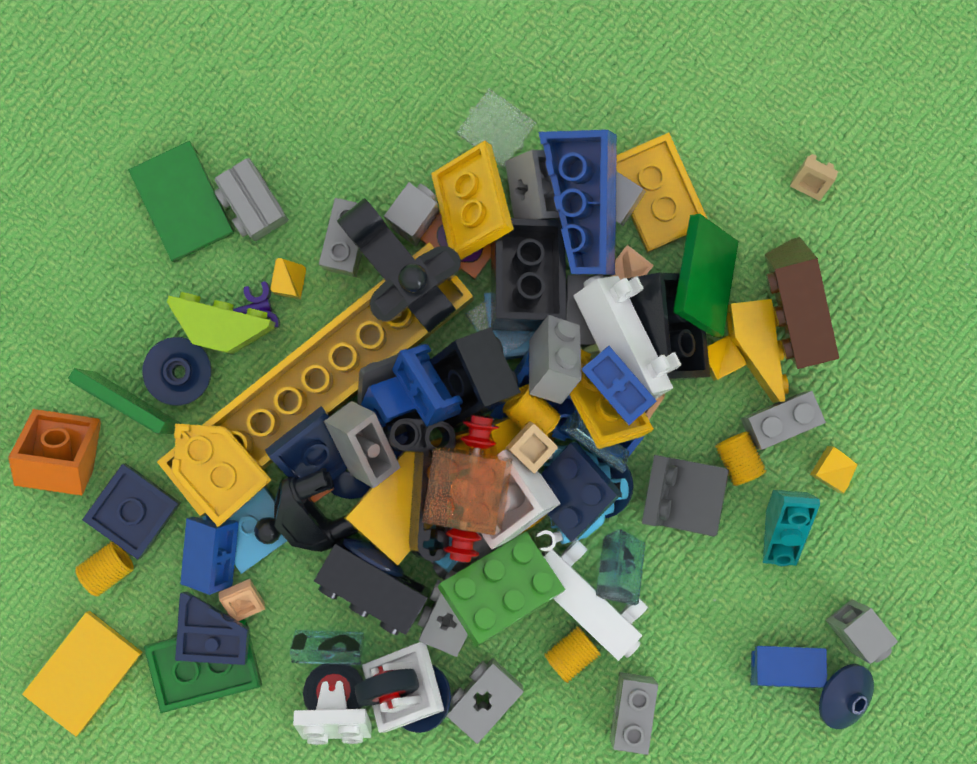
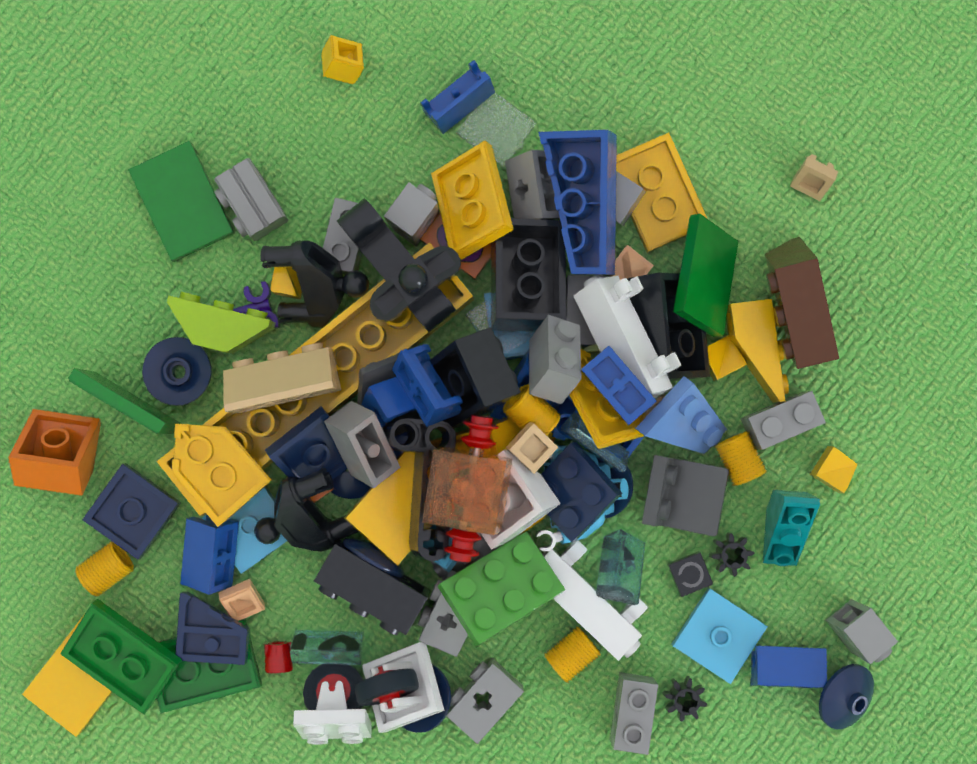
(120, 656): none -> green tile
(278, 657): none -> red hose
(280, 379): none -> tan slope
(319, 281): none -> black connector
(342, 60): none -> yellow slope
(459, 98): none -> blue hinge
(684, 419): none -> medium blue wing
(689, 707): none -> black gear
(690, 574): none -> black tile
(719, 635): none -> medium azure plate
(740, 551): none -> black gear

